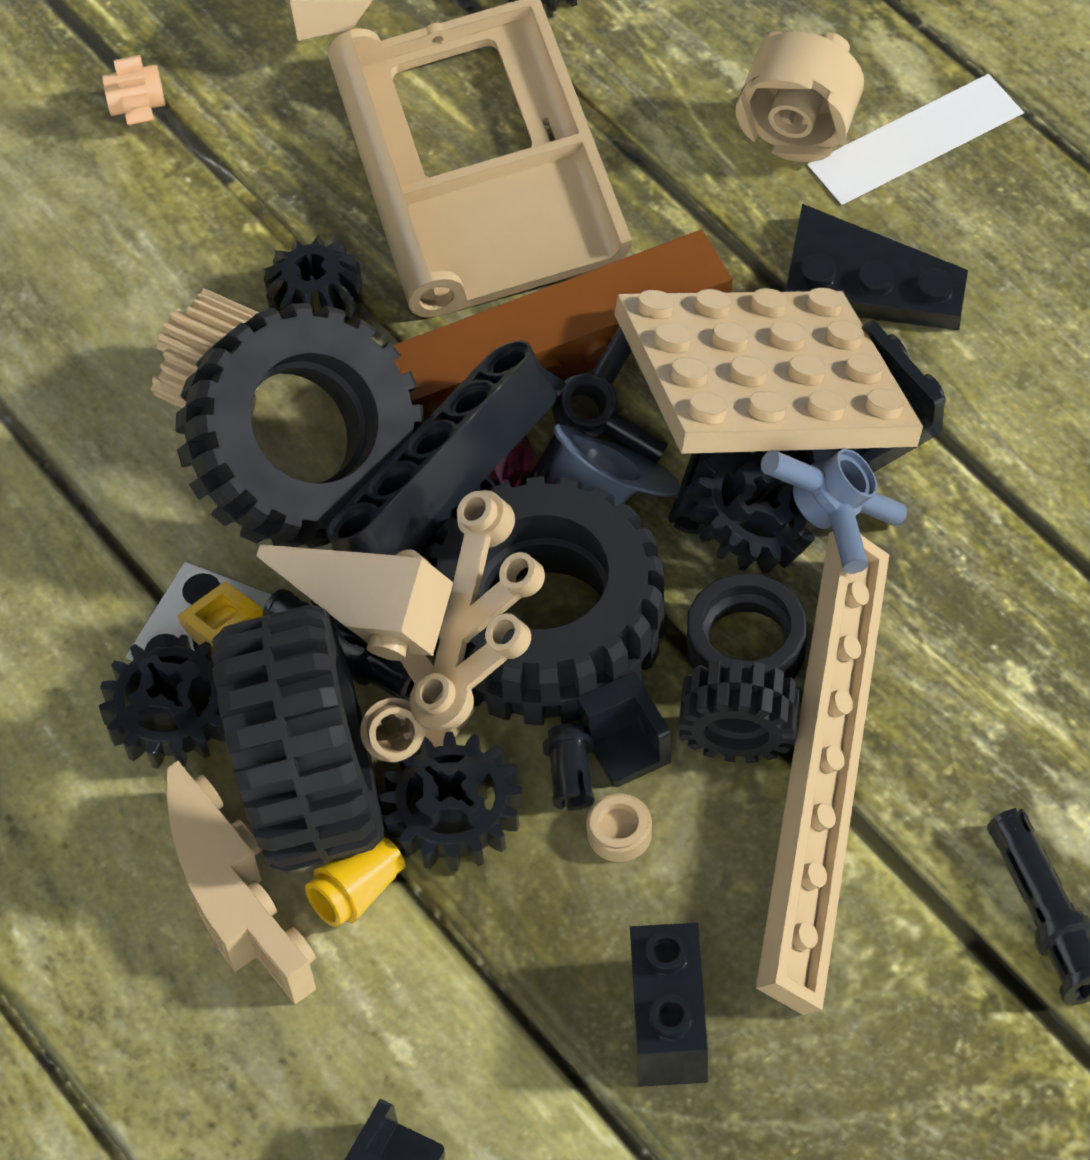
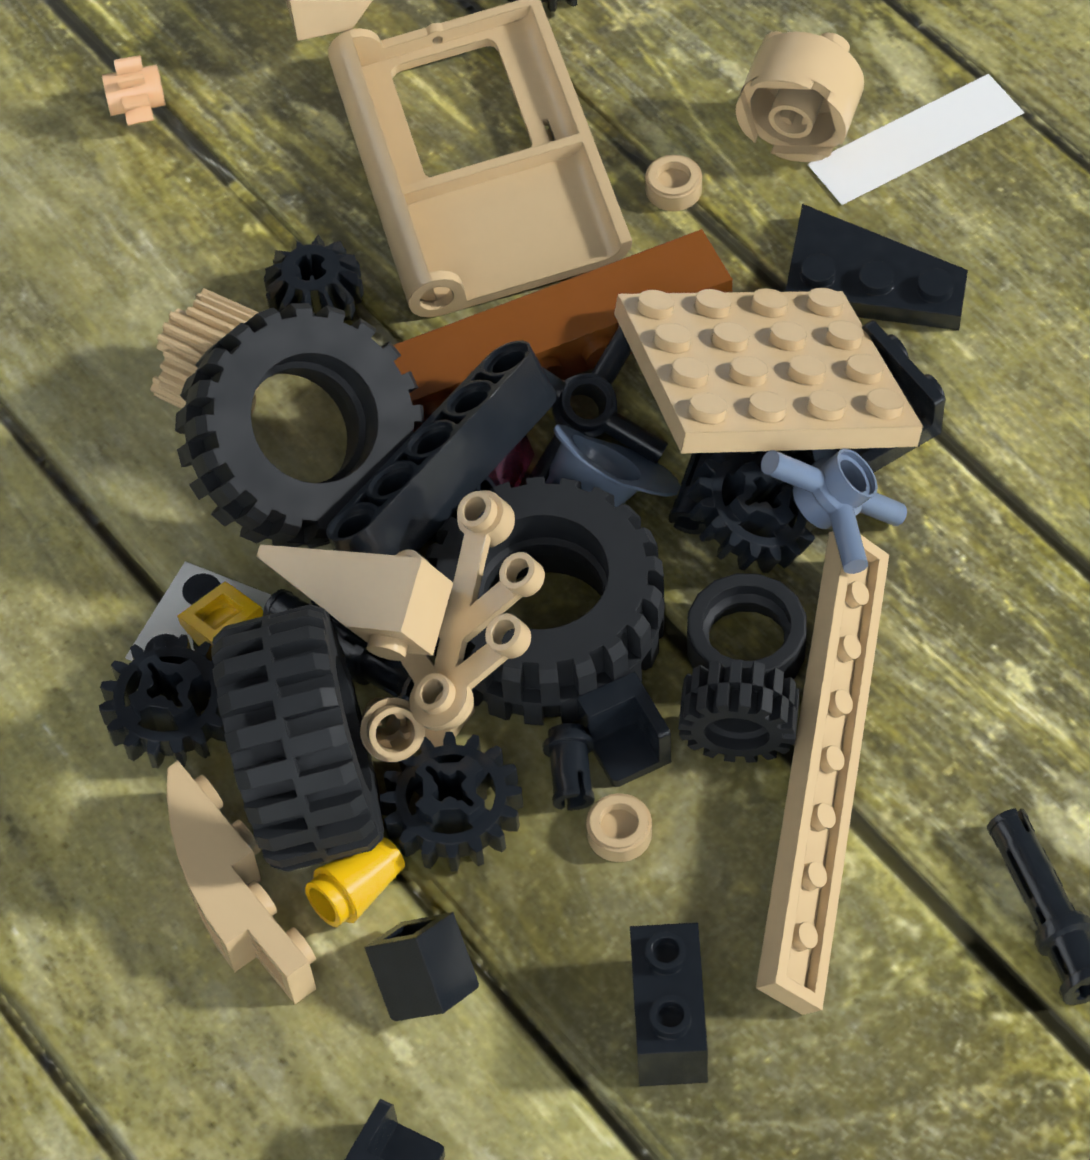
(422, 967): none -> black panel
(673, 182): none -> tan tile

